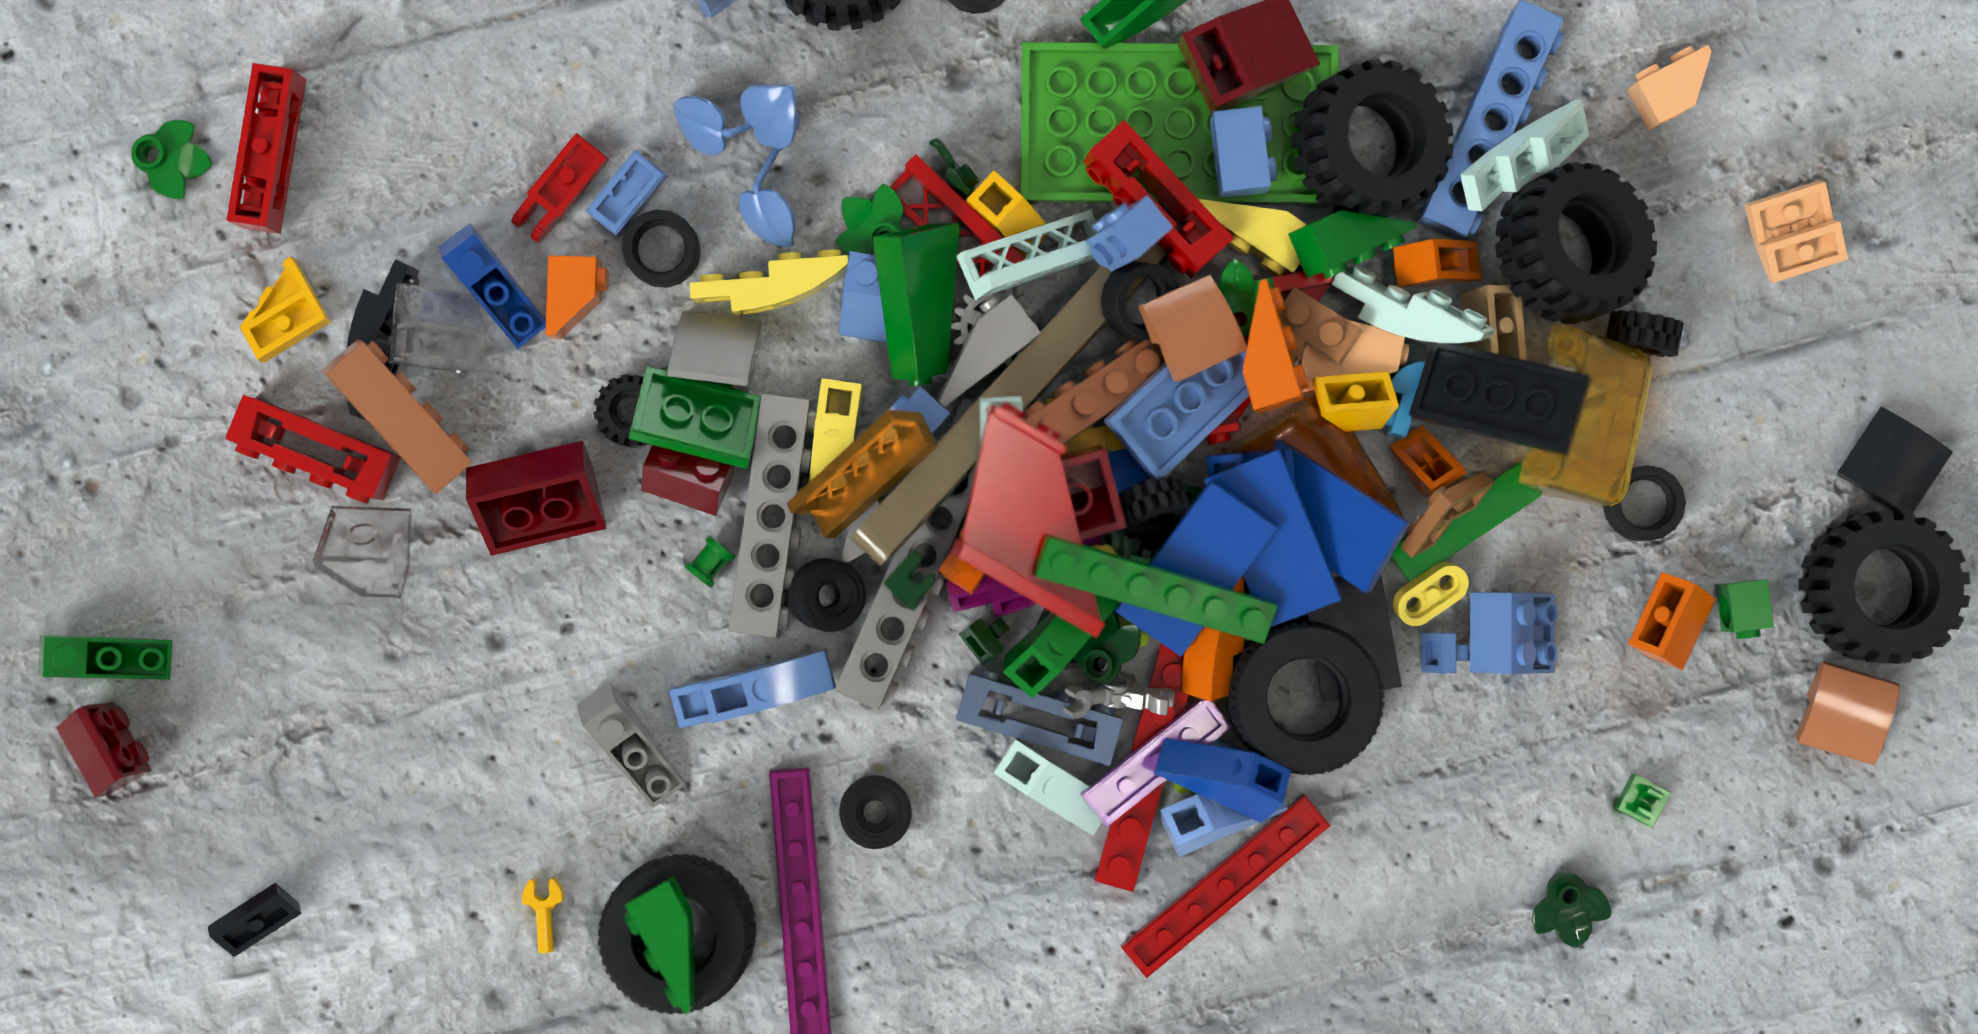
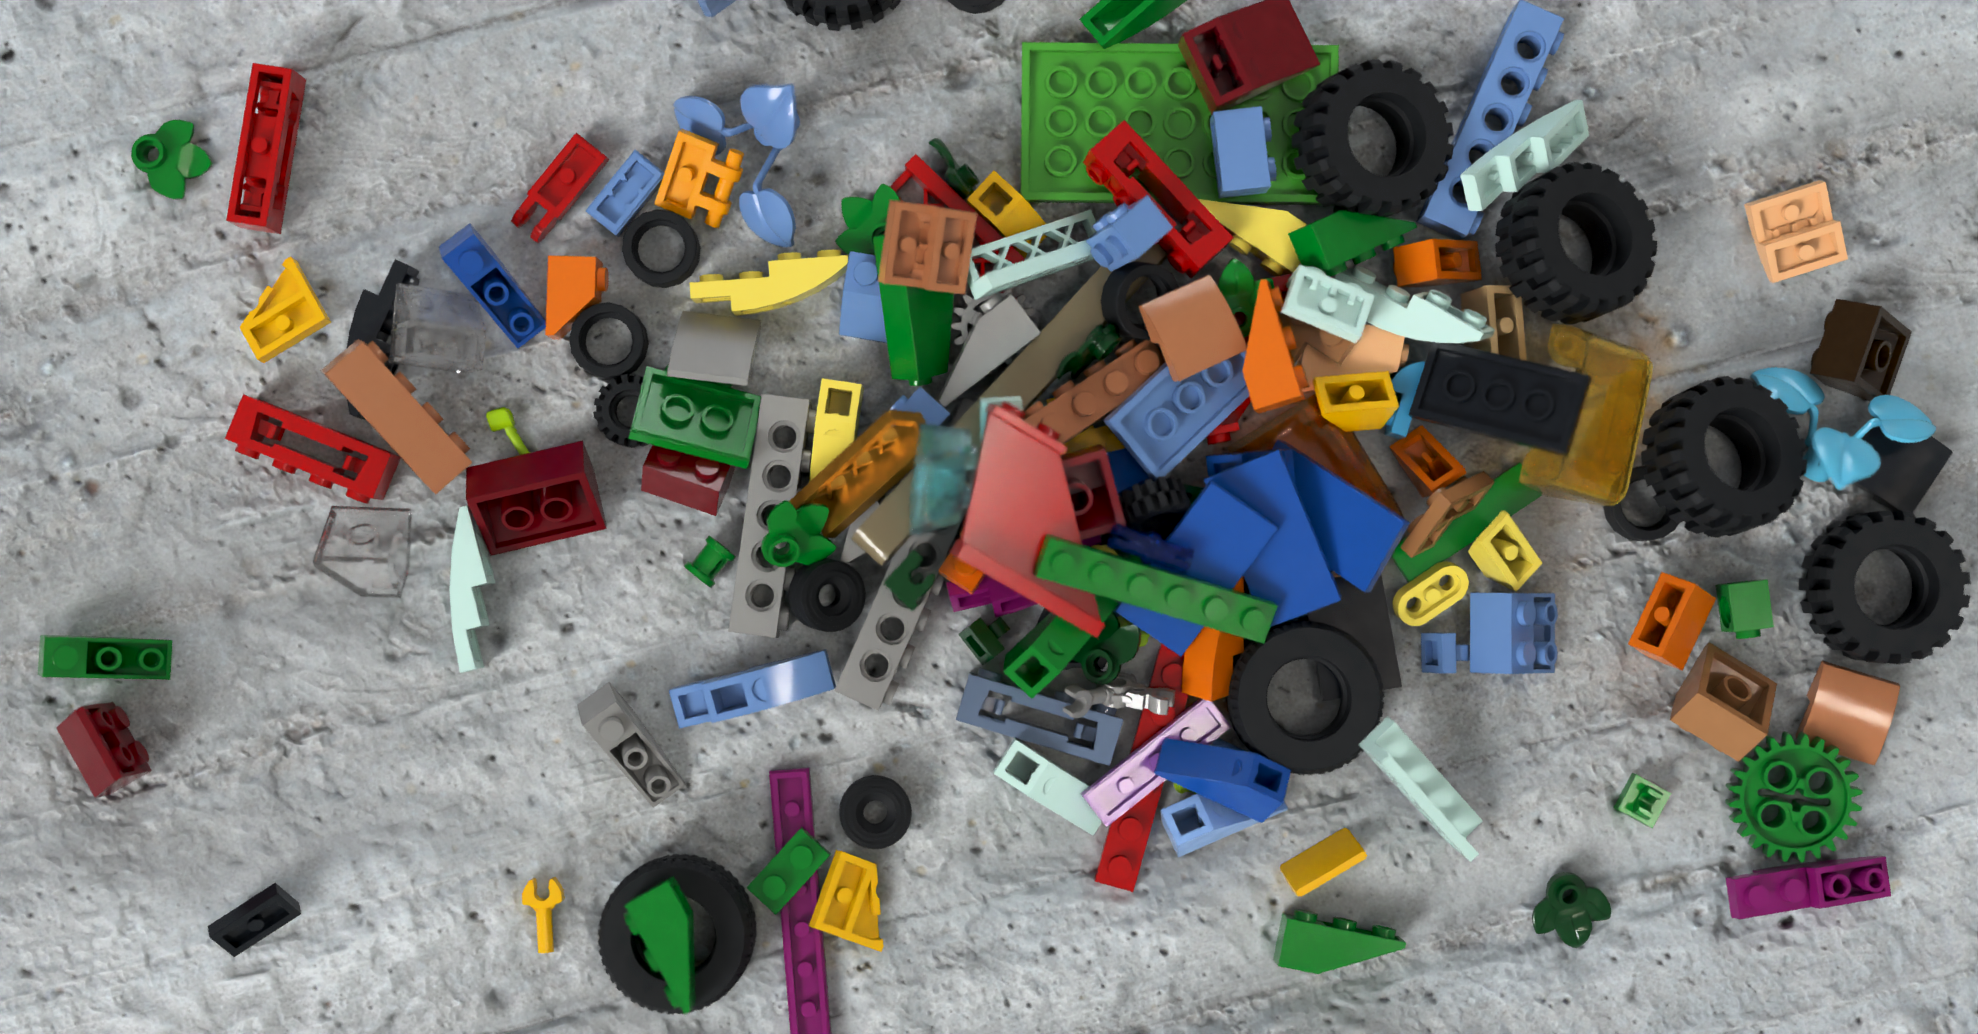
(468, 573): none -> light aqua slope
(503, 419): none -> lime hand
(584, 323): none -> black tyre
(687, 174): none -> light orange plate
(788, 870): none -> green plate
(802, 533): none -> green plate
(849, 901): none -> yellow wing
(927, 247): none -> nougat slope
(940, 477): none -> clear light blue slope
(1097, 344): none -> dark green plate
(1150, 548): none -> clear blue pin
(1225, 885): red tile -> none
(1322, 862): none -> yellow slope
(1325, 946): none -> green slope
(1327, 303): none -> light aqua bracket
(1422, 785): none -> light aqua fence
(1504, 553): none -> light yellow slope
(1646, 332): black tyre -> none
(1670, 90): light nougat slope -> none
(1725, 703): none -> medium nougat slope
(1766, 447): none -> black tyre
(1800, 763): none -> green gear
(1808, 885): none -> magenta slope
(1835, 453): none -> medium azure plant
(1860, 349): none -> dark brown slope

